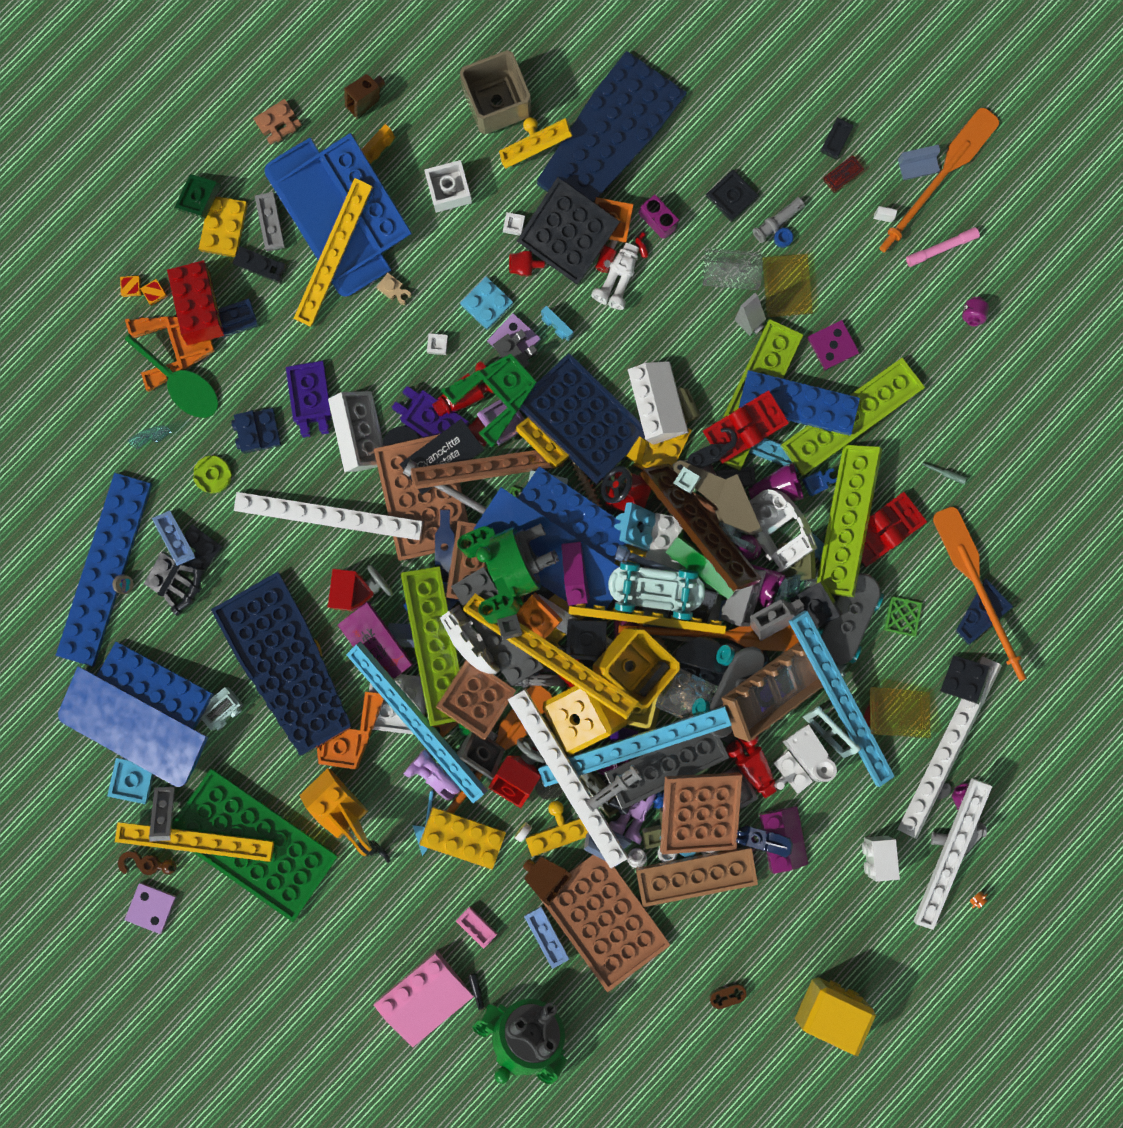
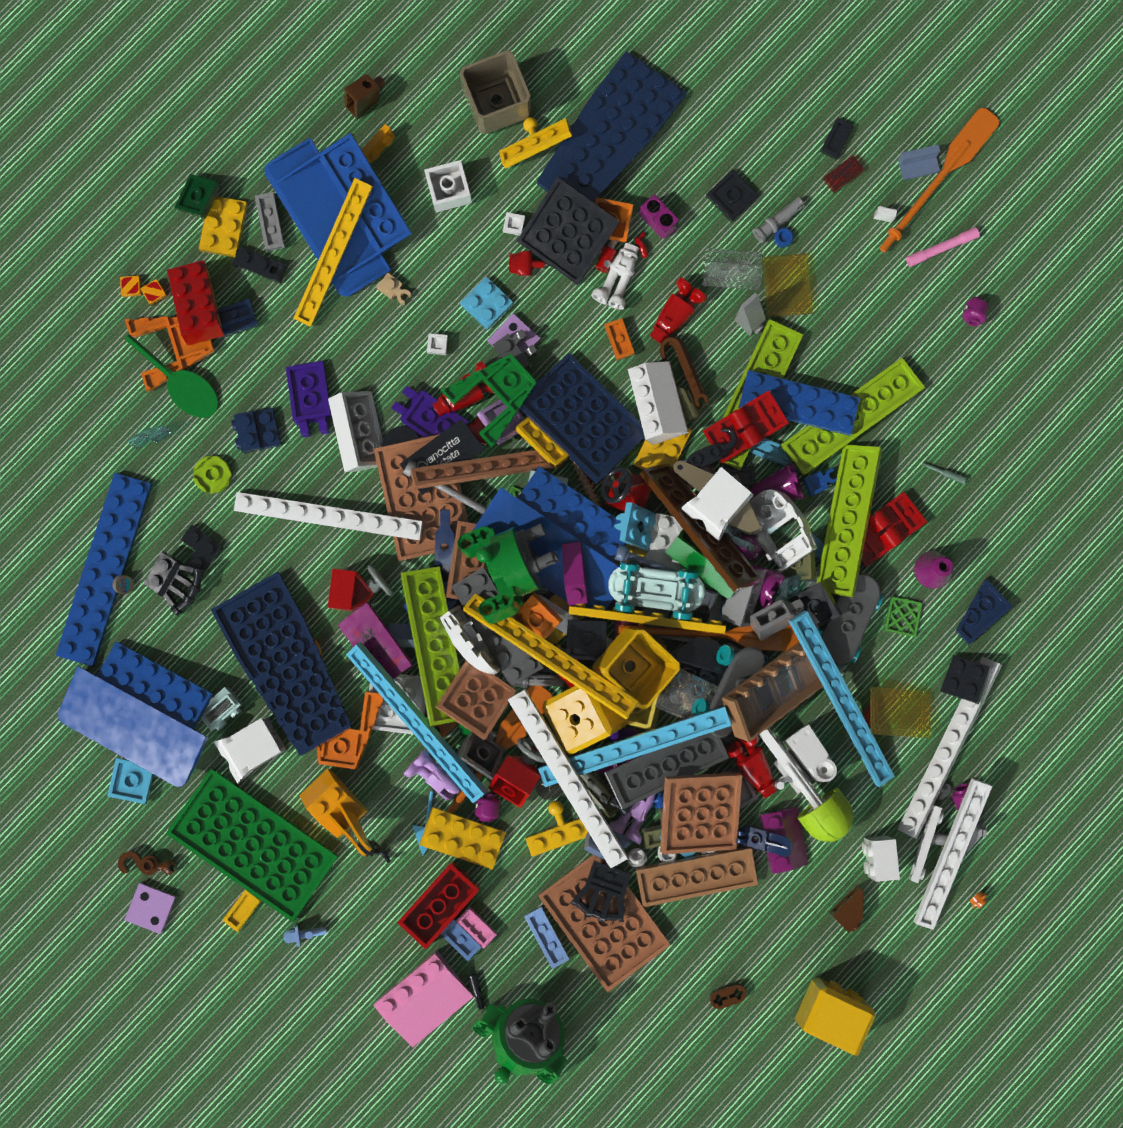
(162, 814): light grey plate -> none
(173, 538): light blue plate -> none
(198, 842): yellow plate -> none
(241, 910): none -> yellow tile
(250, 748): none -> white piece
(274, 118): nougat plate -> none
(294, 935): none -> light blue arm
(439, 905): none -> red brick
(460, 940): none -> medium blue plate
(488, 808): none -> magenta head
(509, 627): dark grey plate -> none
(523, 832): white tile -> none
(545, 878): reddish brown torso -> none
(551, 318): medium azure plate -> none
(605, 879): none -> black plate
(619, 339): none -> orange plate
(620, 780): light grey pin -> none
(637, 451): yellow piece -> none
(651, 678): black tile -> none
(676, 311): none -> red piece
(687, 366): none -> reddish brown piece
(687, 480): light aqua plate -> none
(718, 502): none -> white piece
(827, 735): light aqua window -> none
(828, 815): none -> lime piece
(833, 345): magenta tile -> none
(850, 910): none -> reddish brown slope
(917, 871): none -> white plate
(928, 569): none -> magenta cone
(966, 559): orange piece -> none

